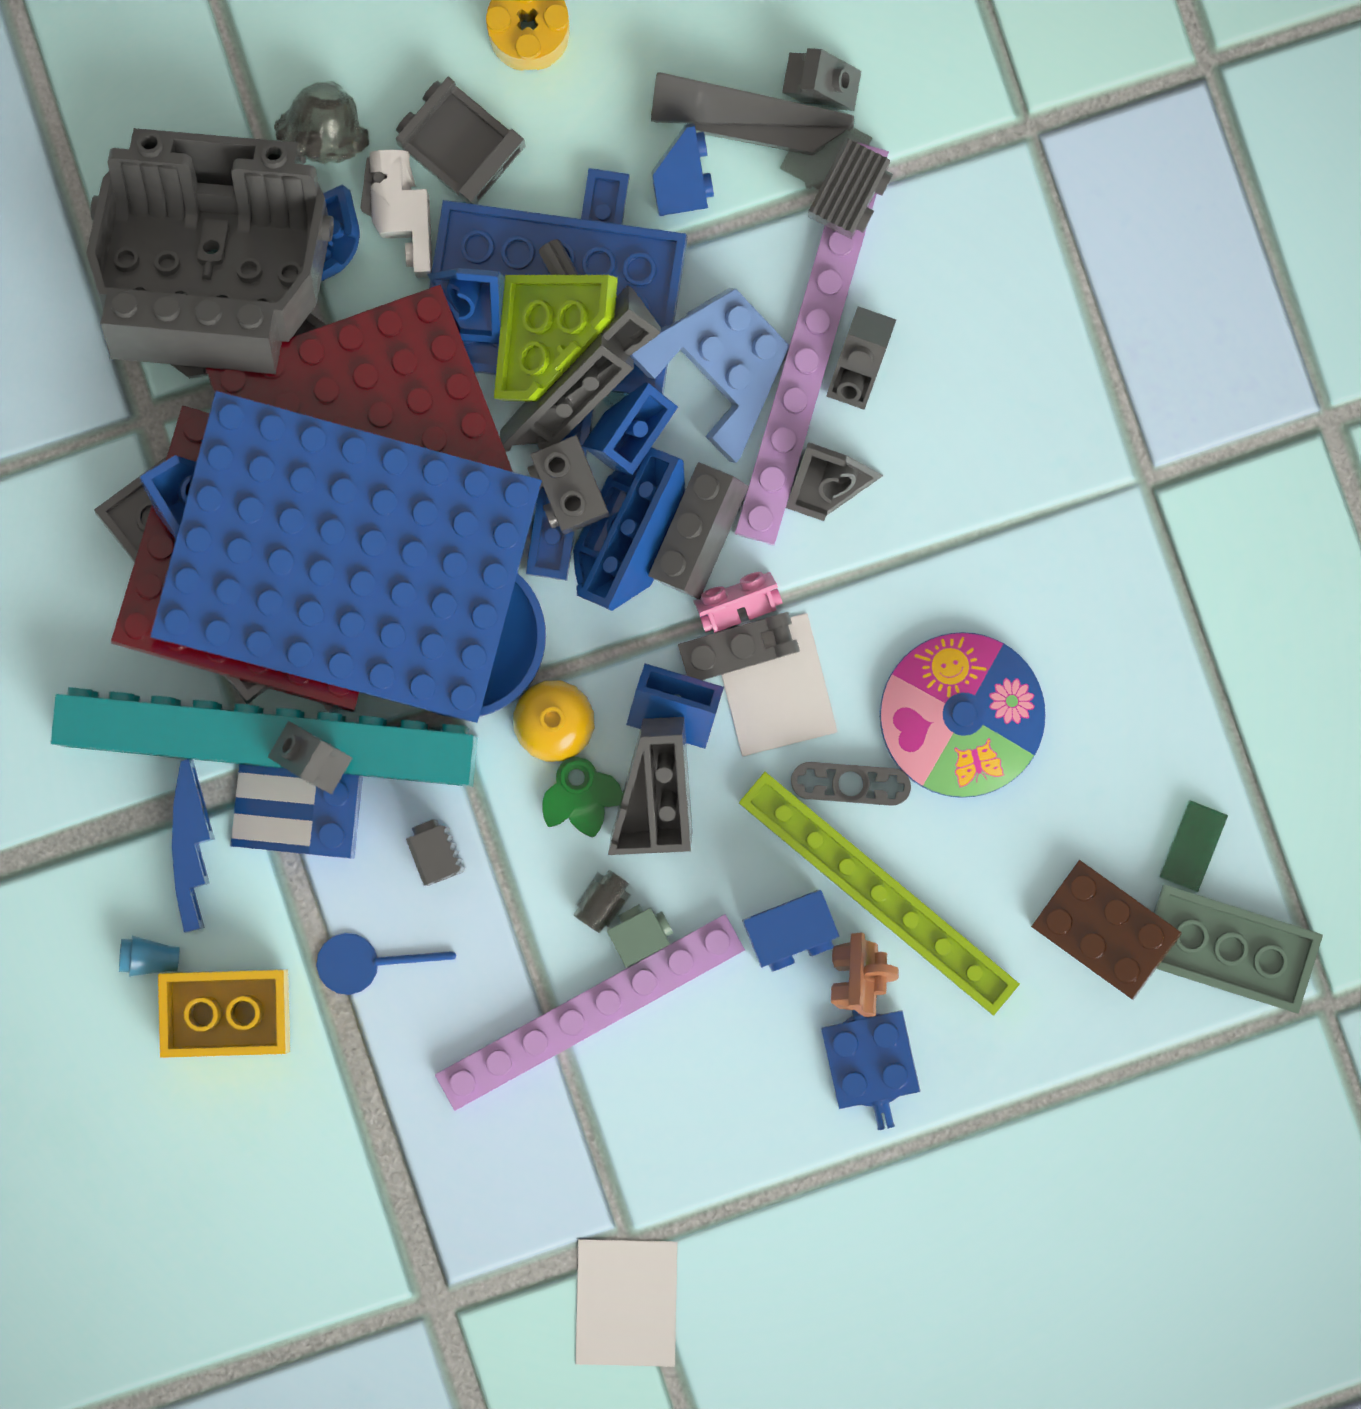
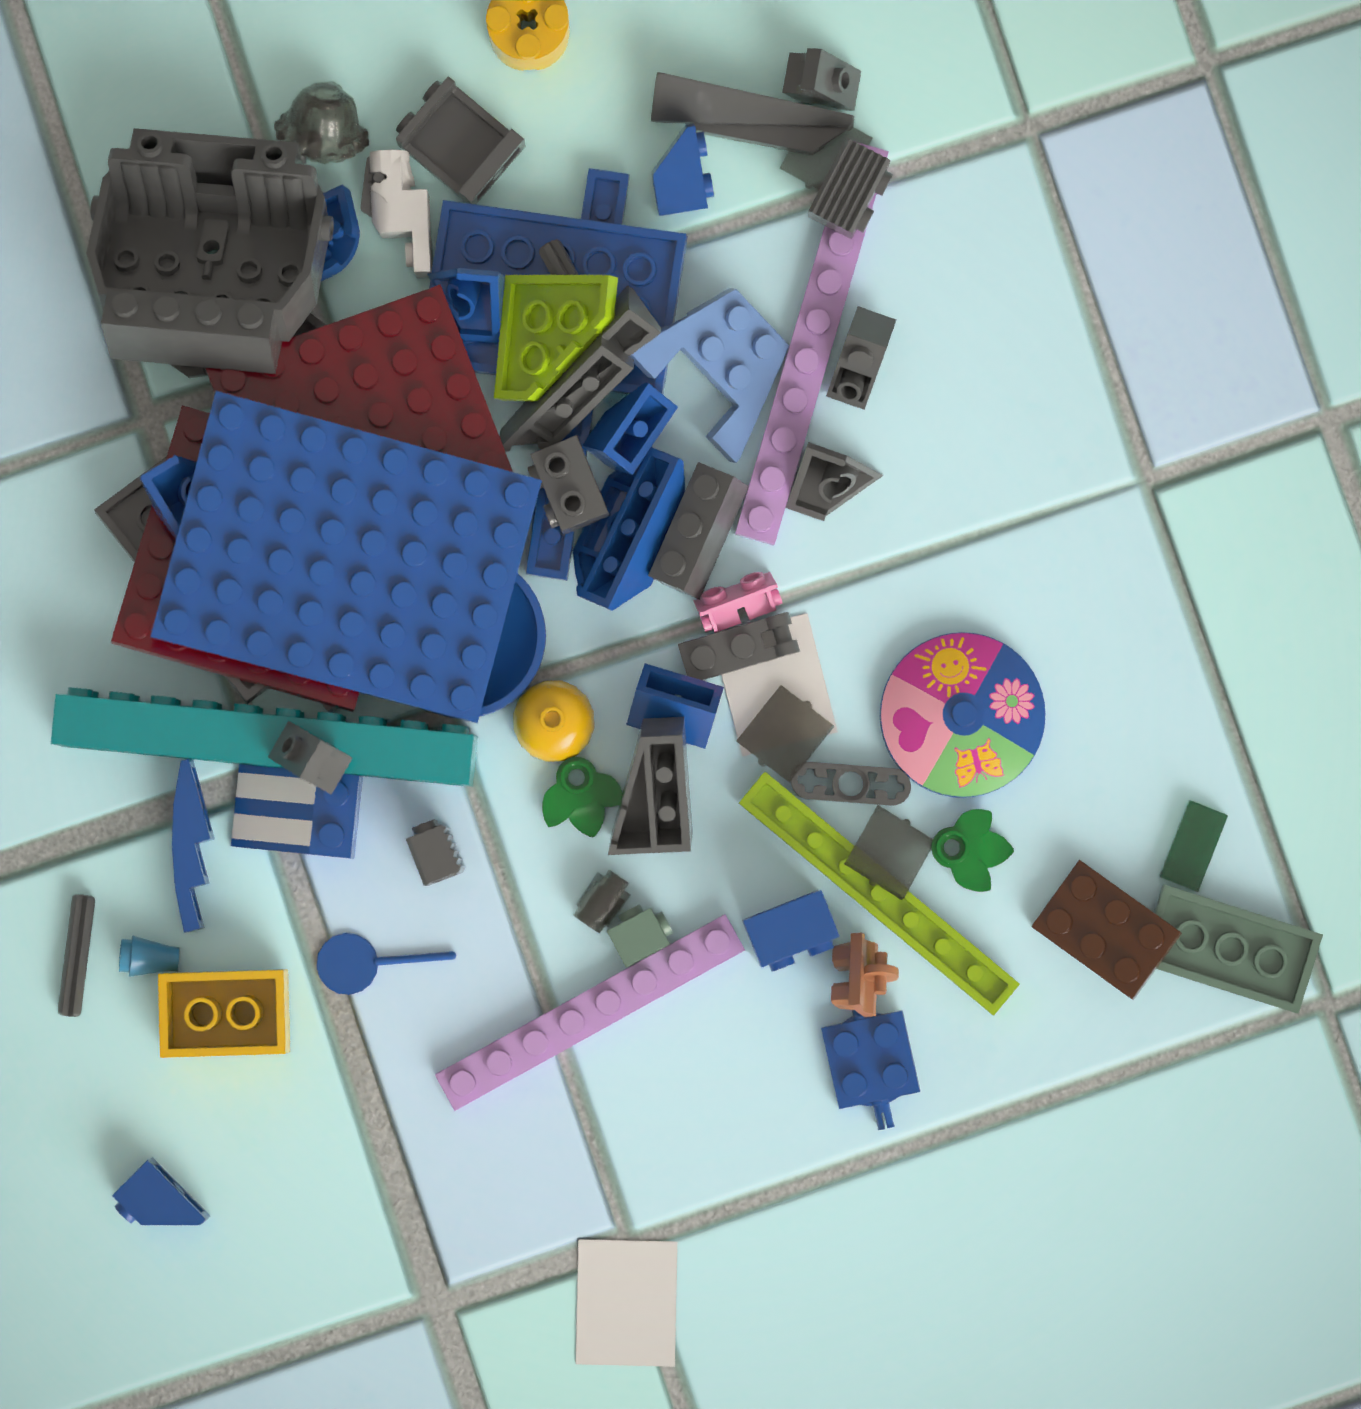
(76, 955): none -> dark grey axle
(157, 1199): none -> blue slope
(785, 733): none -> clear smoke piece
(889, 852): none -> clear smoke piece
(977, 849): none -> green plate

